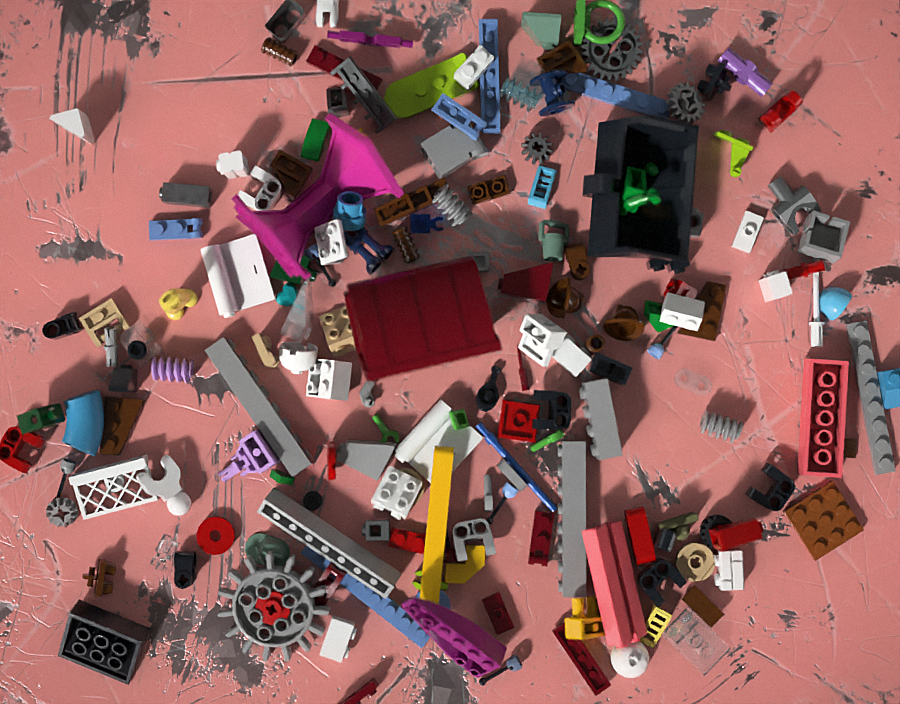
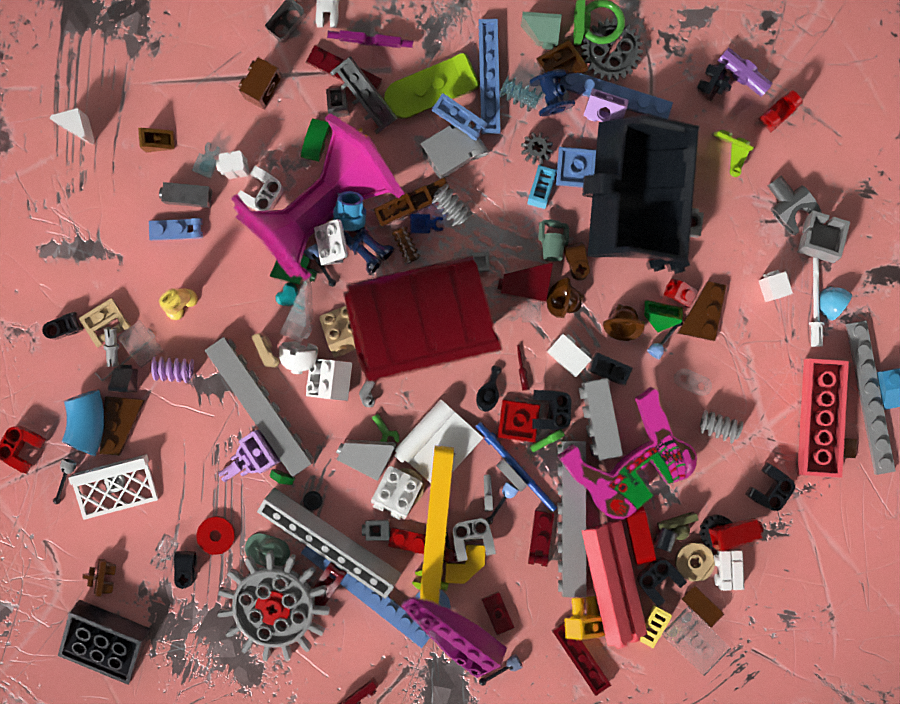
(46, 416): dark green torso -> none
(67, 506): light grey gear -> none
(137, 349): black plate -> none
(156, 139): none -> pearl gold slope
(167, 488): white piece -> none
(206, 163): none -> clear light blue plate
(234, 275): white door -> none
(260, 82): none -> reddish brown brick
(280, 52): reddish brown piece -> none
(290, 172): reddish brown wing -> none
(331, 460): red tile -> none
(337, 639): white brick -> none
(459, 419): bright green slope -> none
(473, 67): white brick -> none
(489, 190): reddish brown slope -> none
(540, 338): white brick -> none
(574, 165): none -> medium blue plate
(601, 99): none -> lavender brick
(601, 343): reddish brown piece -> none
(622, 490): none -> animal
(630, 660): white cylinder -> none
(633, 188): green torso -> none
(682, 311): white brick -> none
(685, 103): light grey gear -> none
(747, 232): white plate -> none
(805, 269): red pin -> none
(823, 520): dark orange plate -> none

